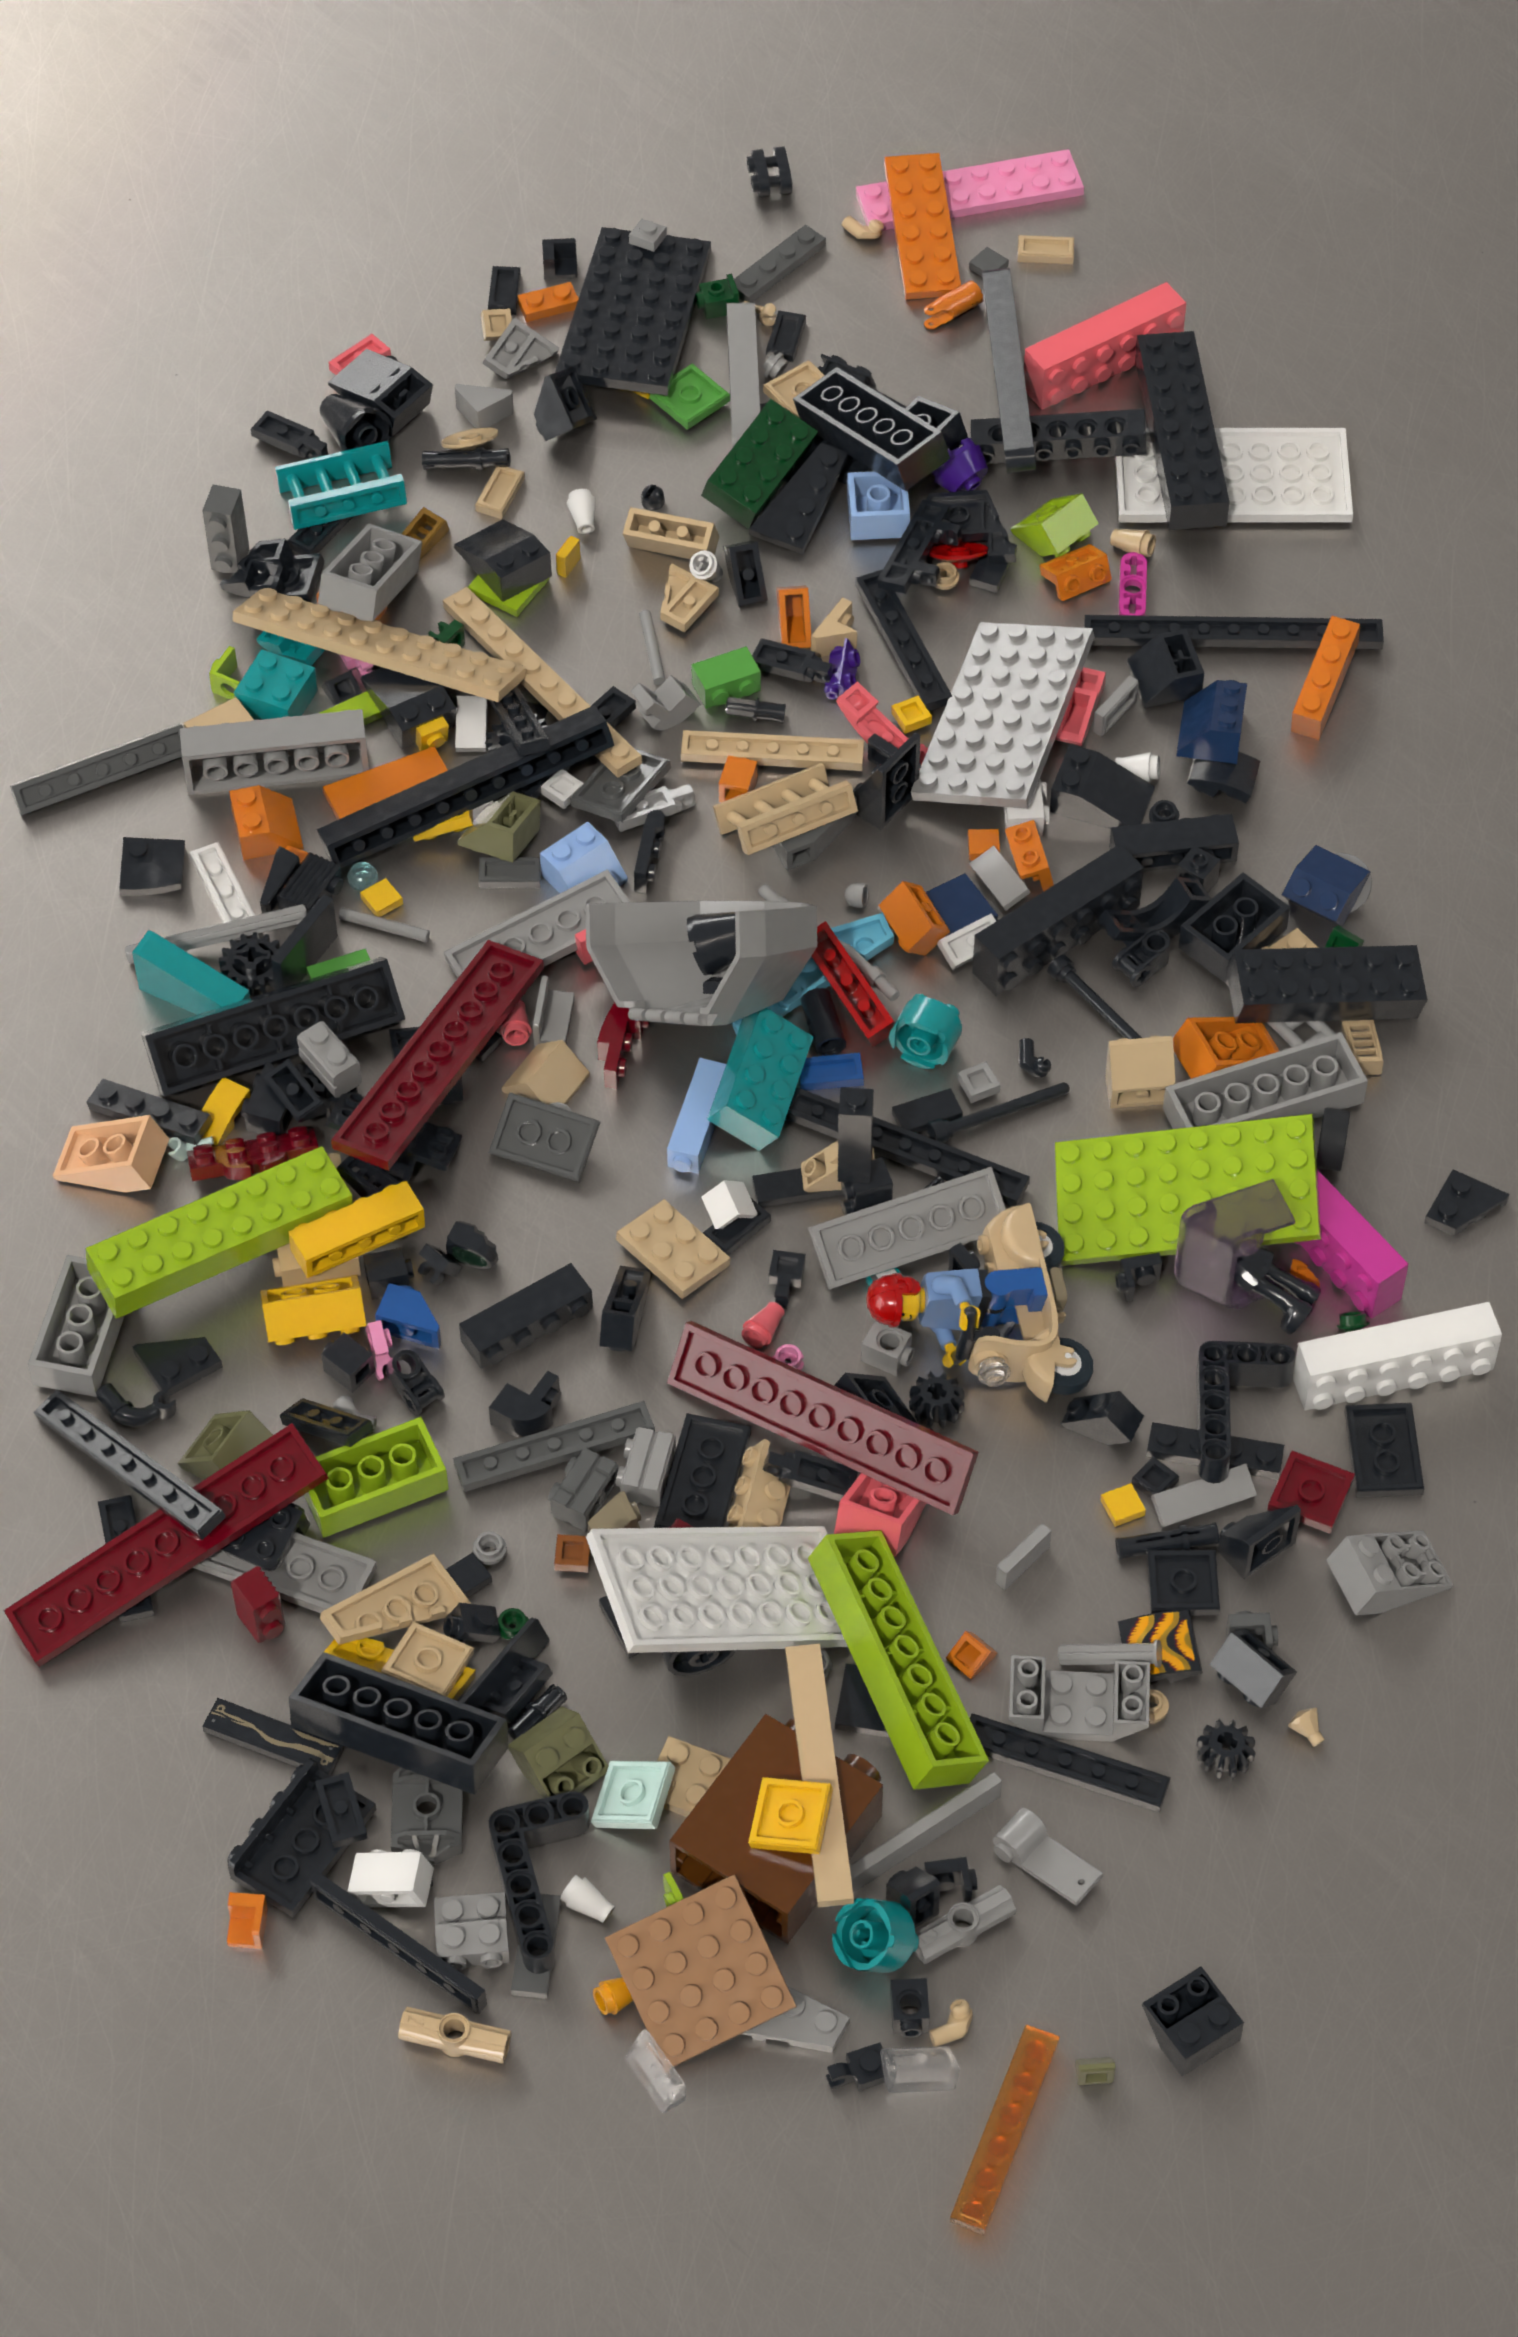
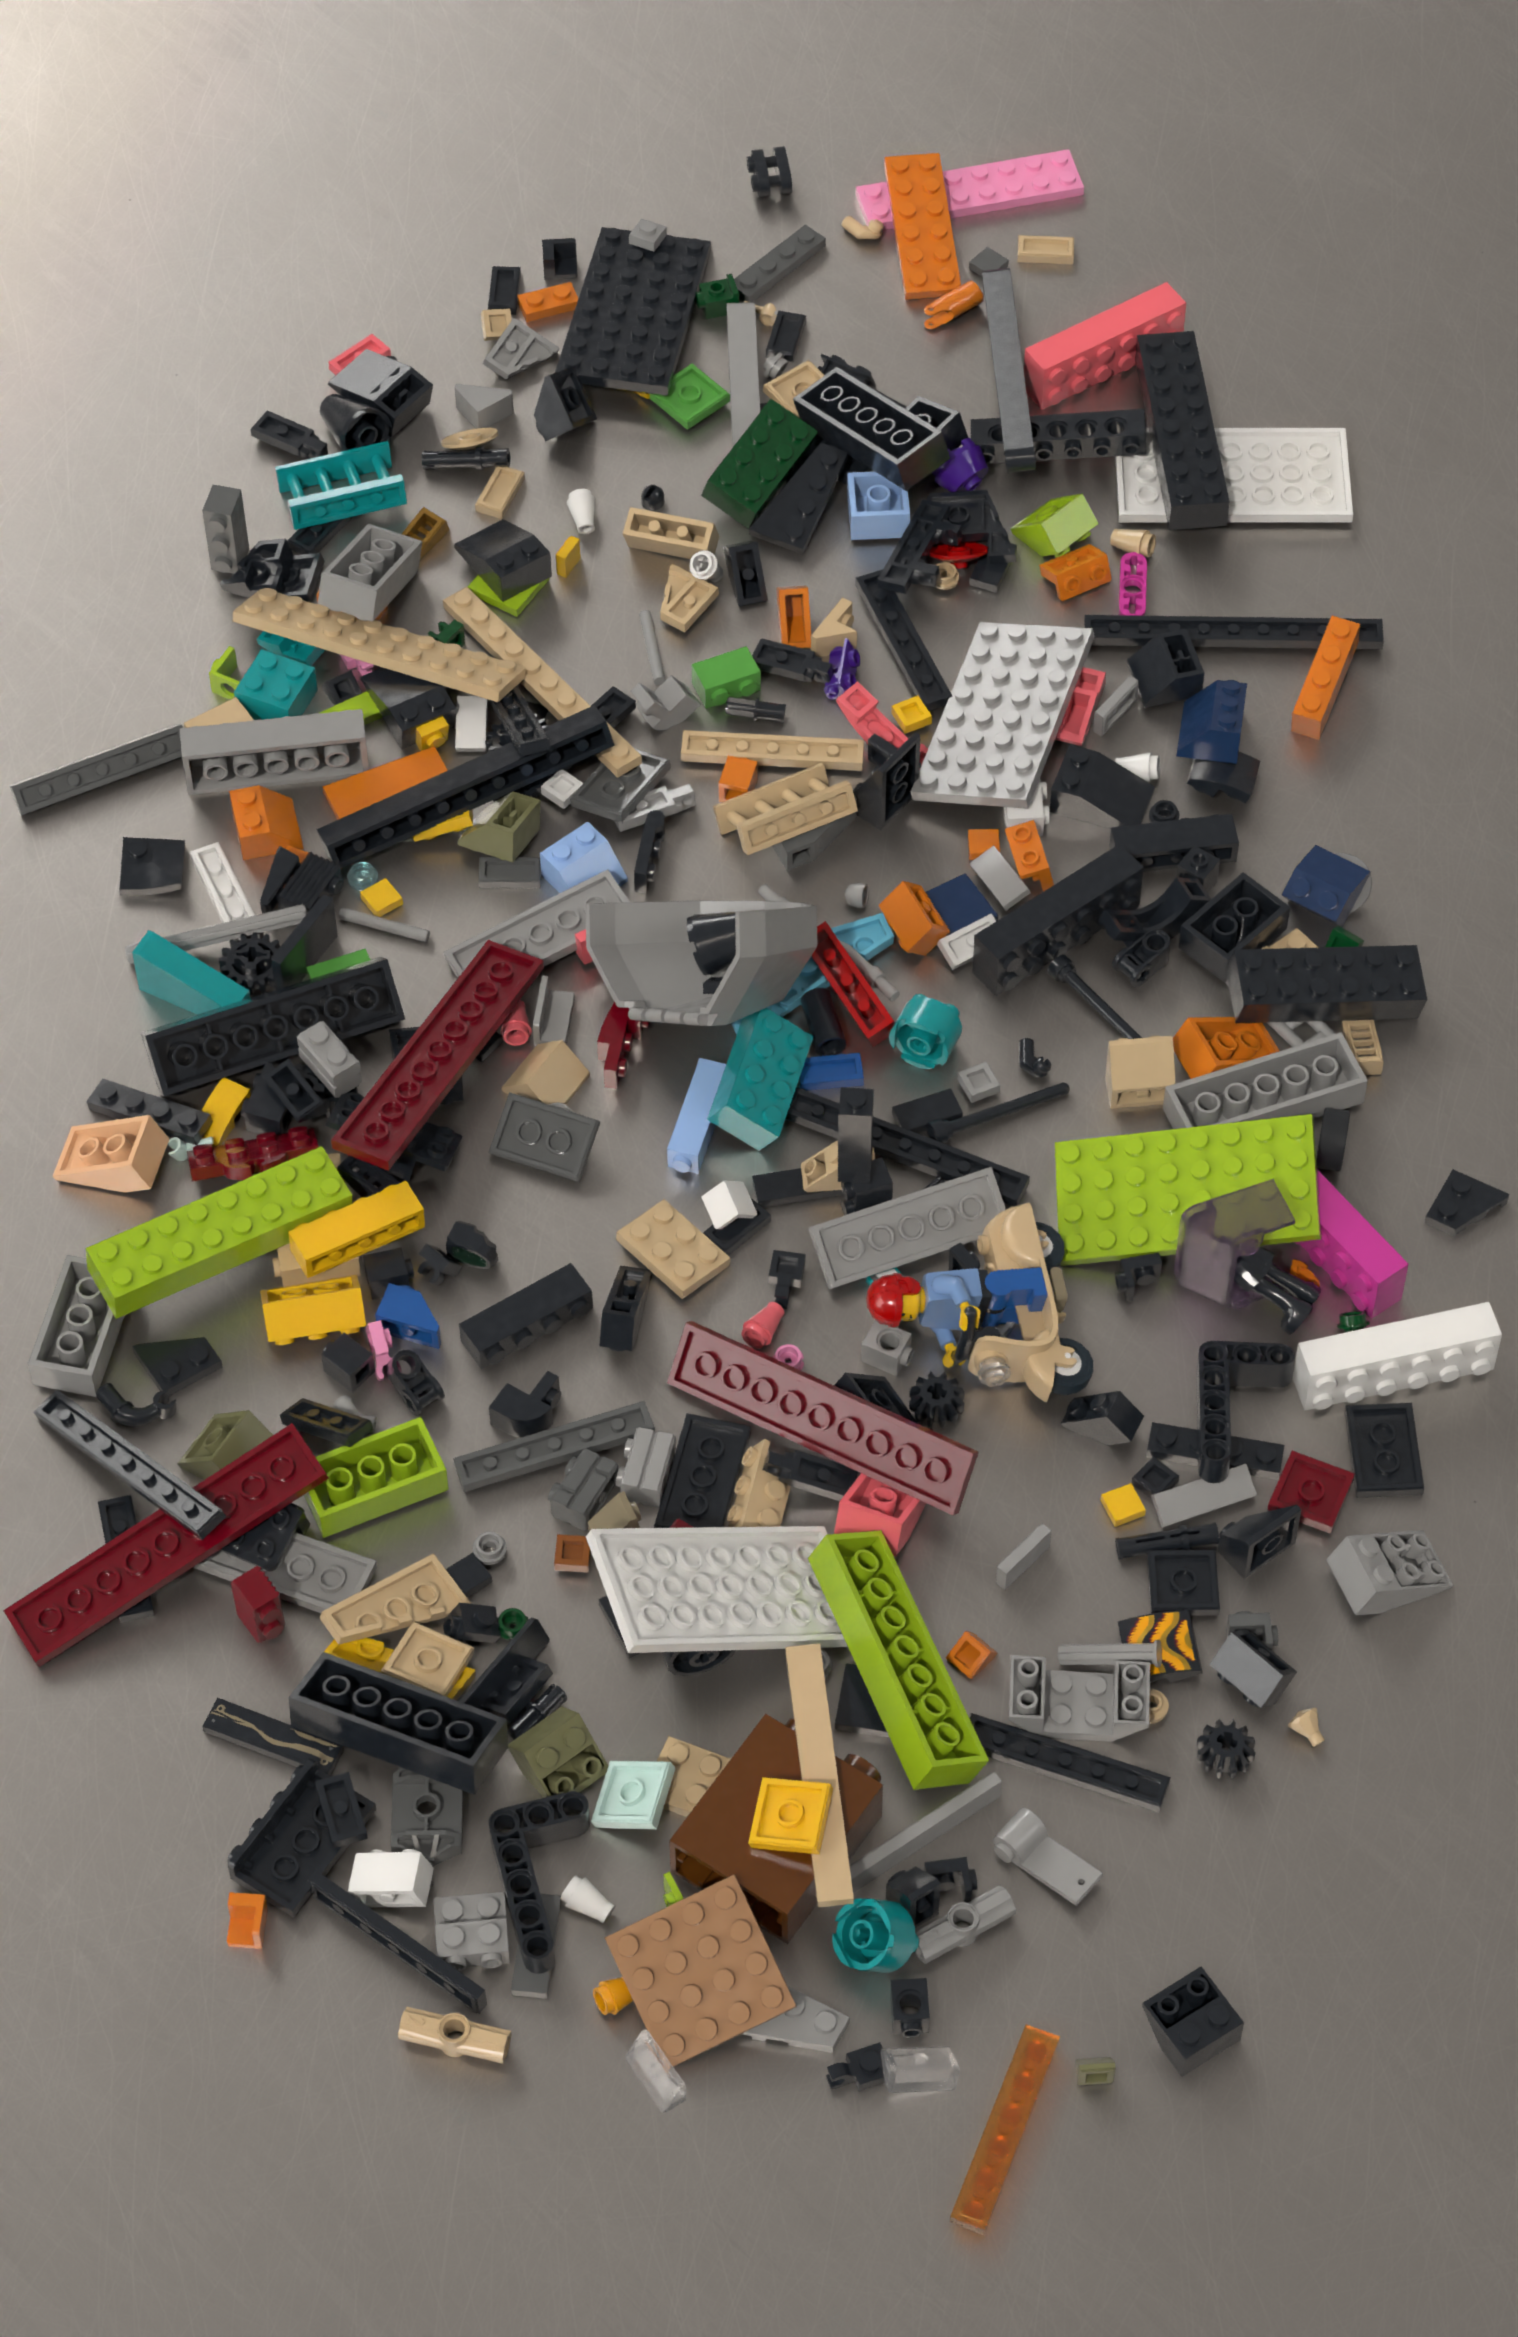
(956, 2026): tan arm -> none

